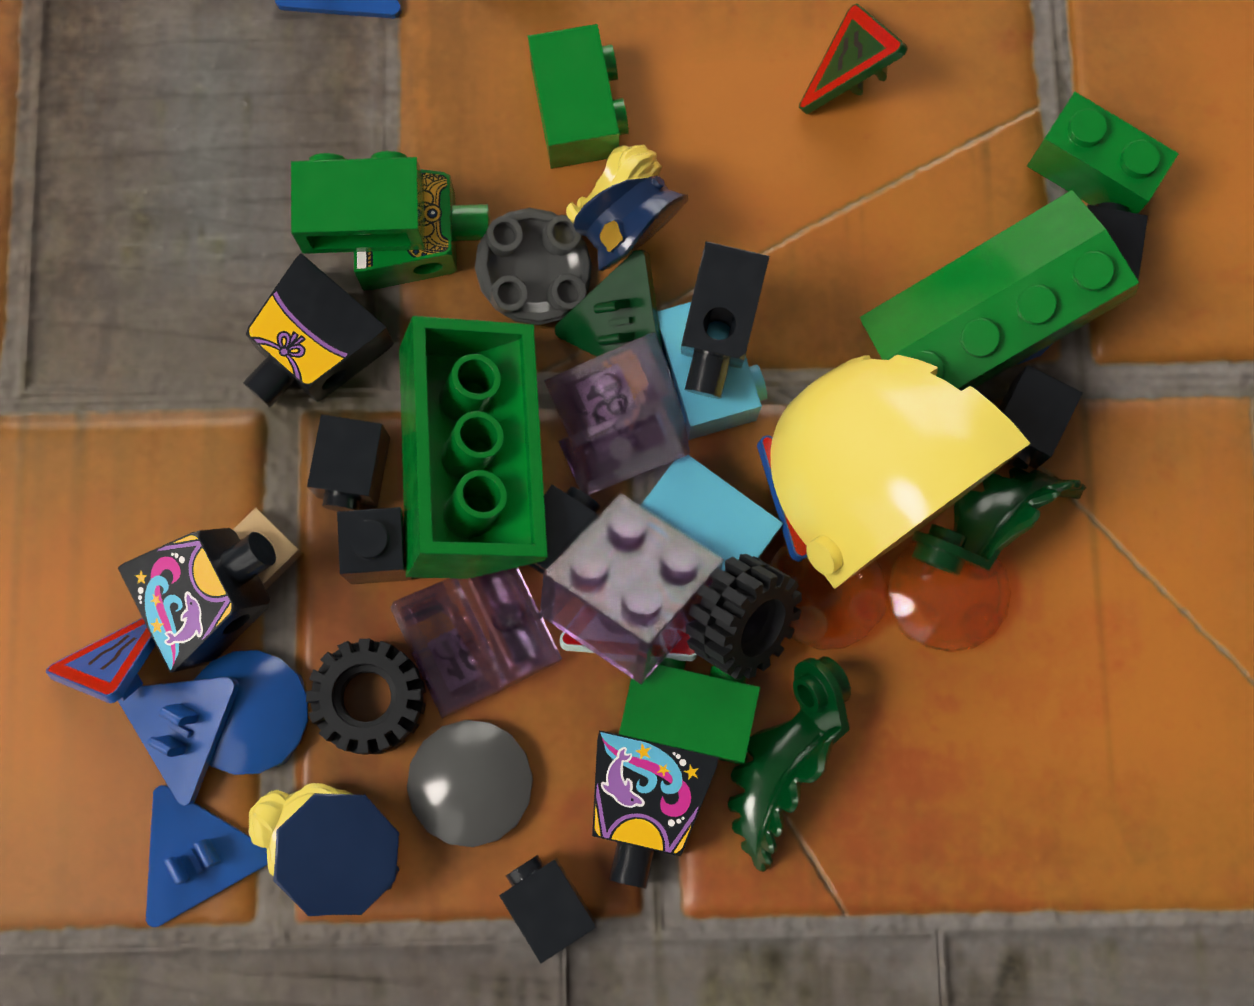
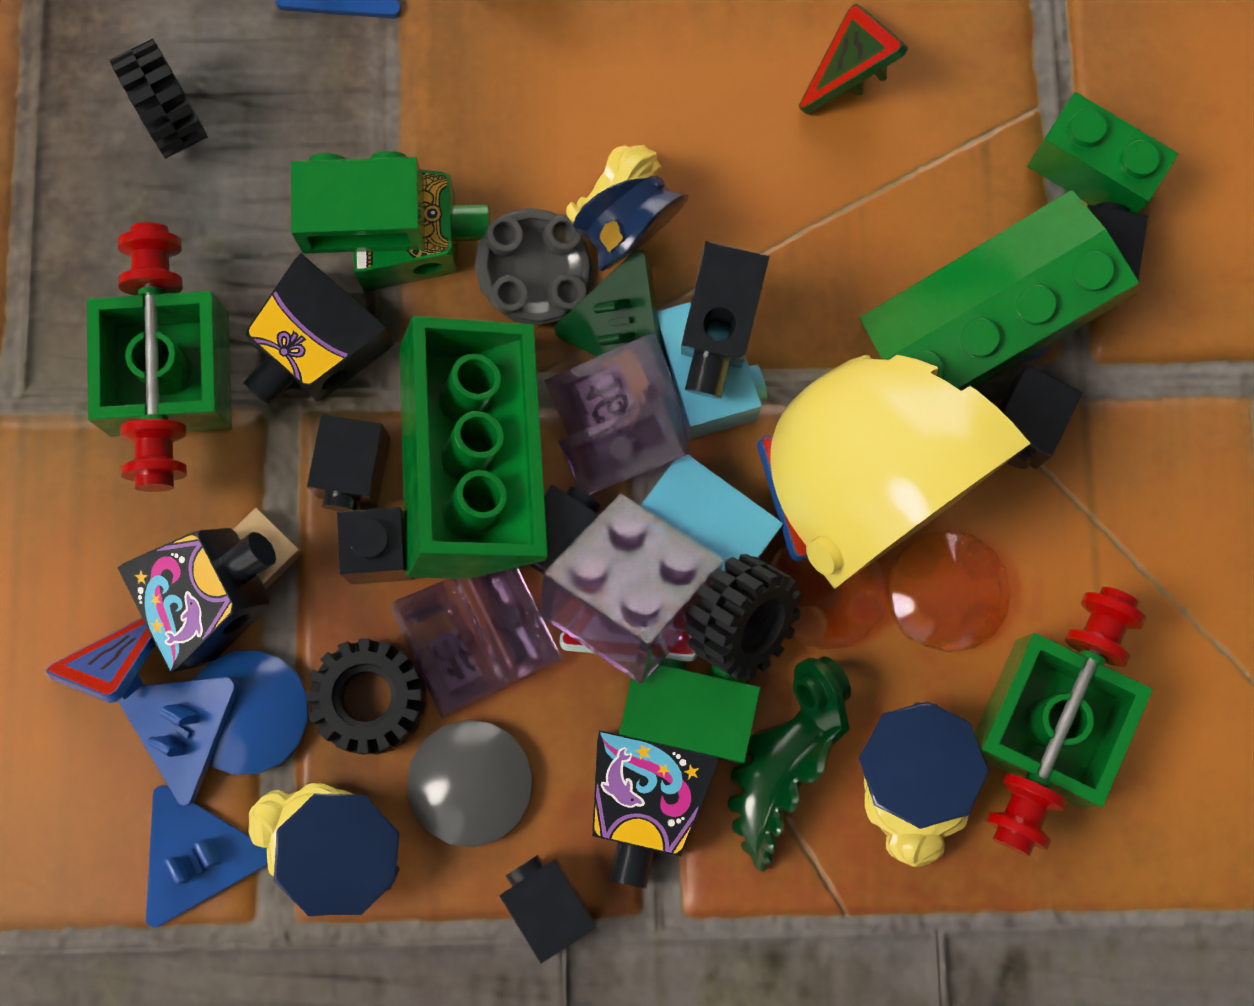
(156, 359): none -> green brick
(158, 98): none -> black tyre
(576, 96): green piece -> none
(921, 779): none -> dark blue piece
(991, 519): dark green plant -> none
(1062, 719): none -> green brick

